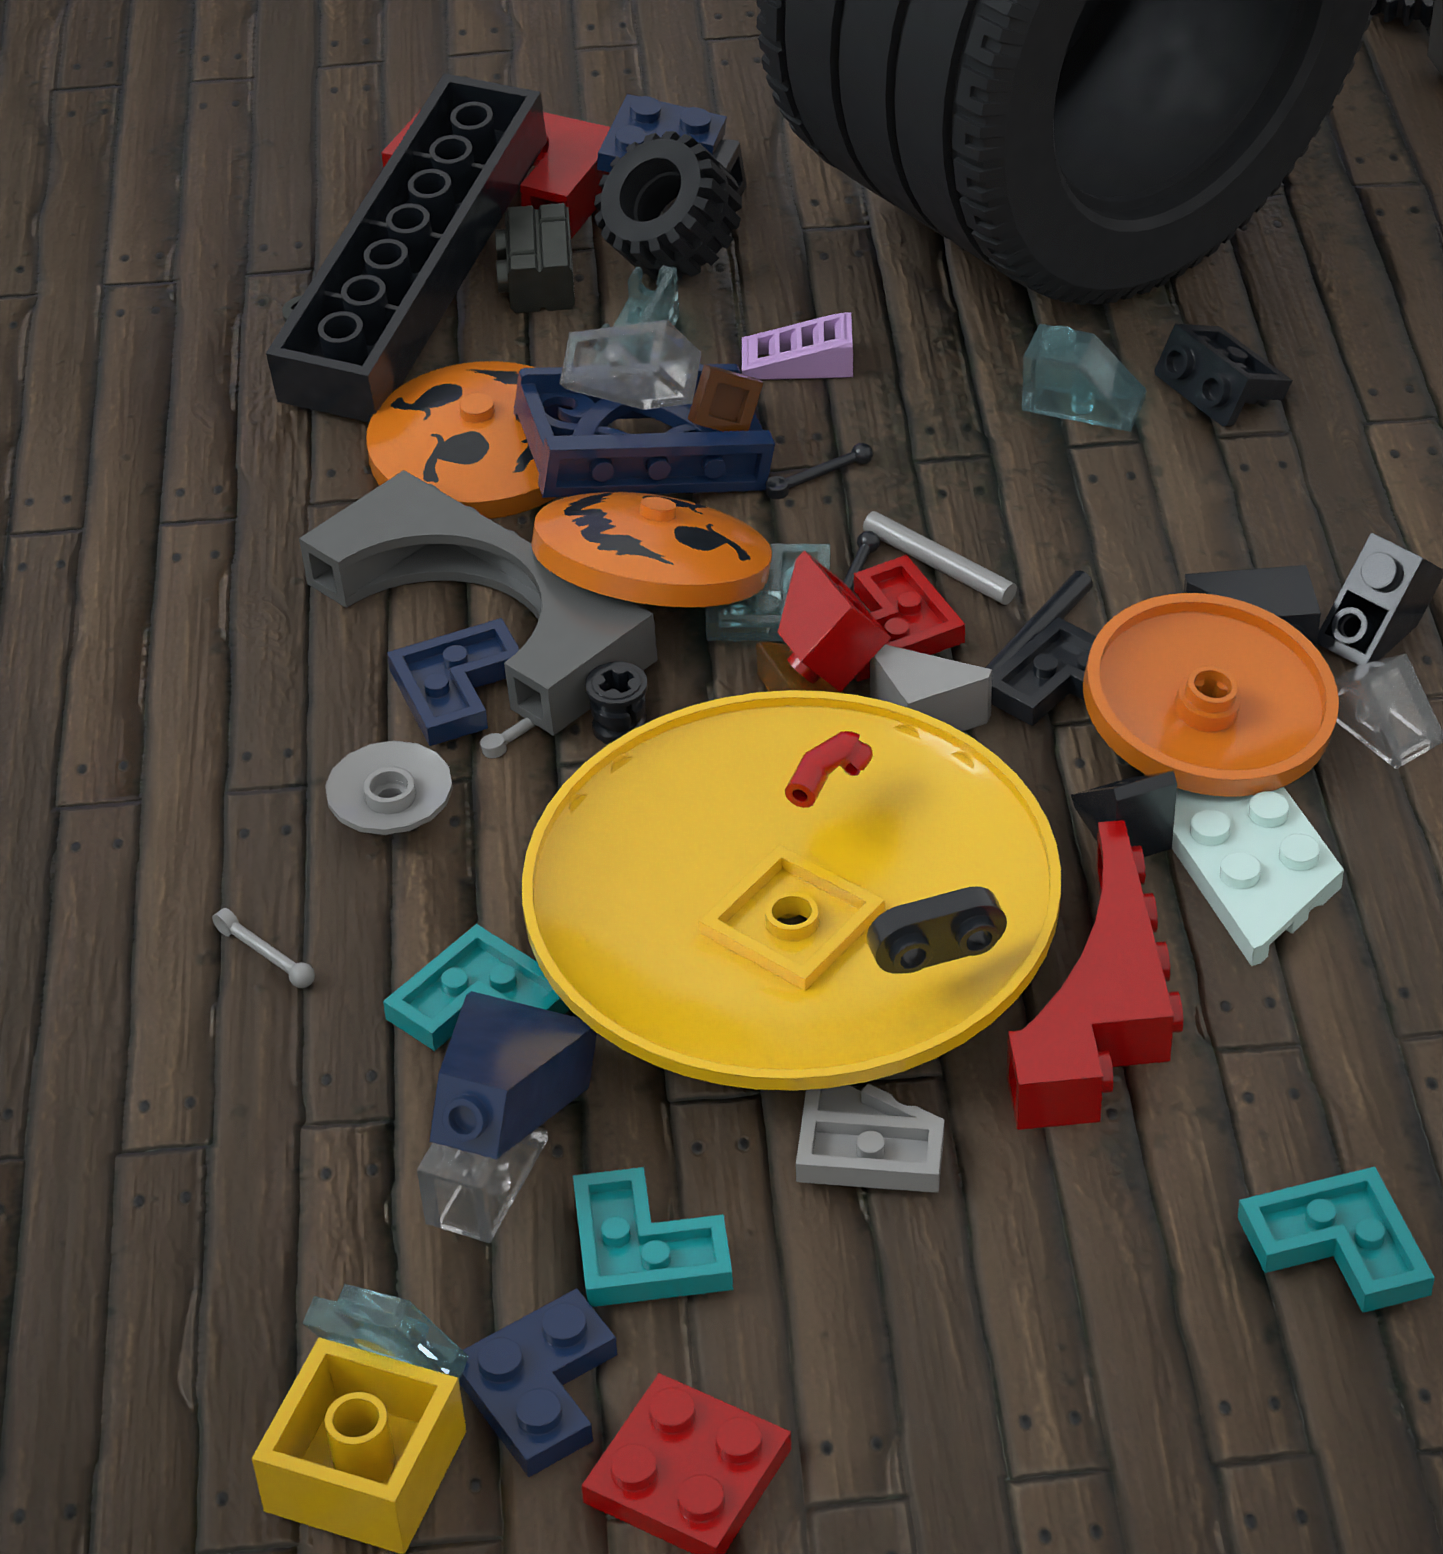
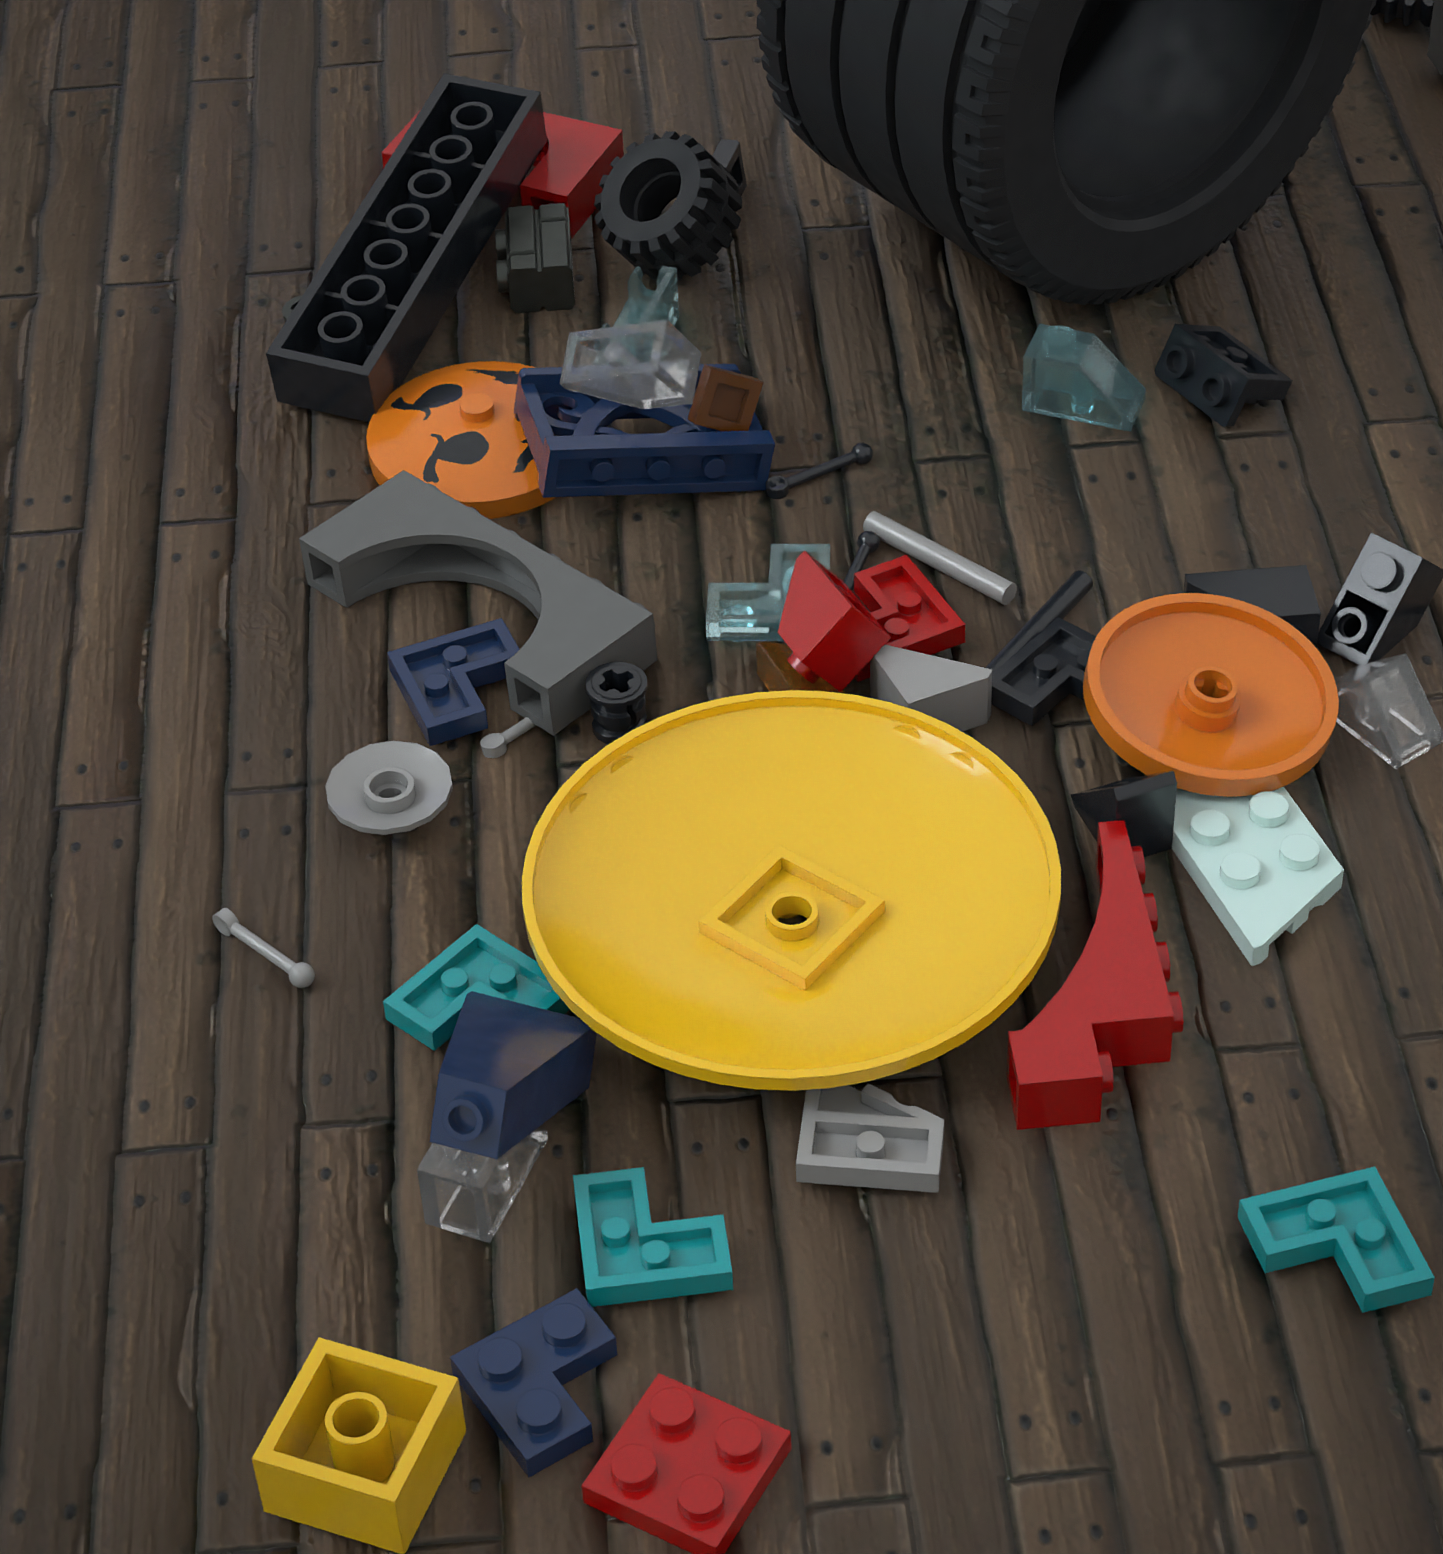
(386, 1328): clear light blue plate -> none
(647, 115): dark blue plate -> none
(651, 549): orange dish -> none
(801, 350): lavender slope -> none
(819, 762): red arm -> none
(936, 930): black plate -> none

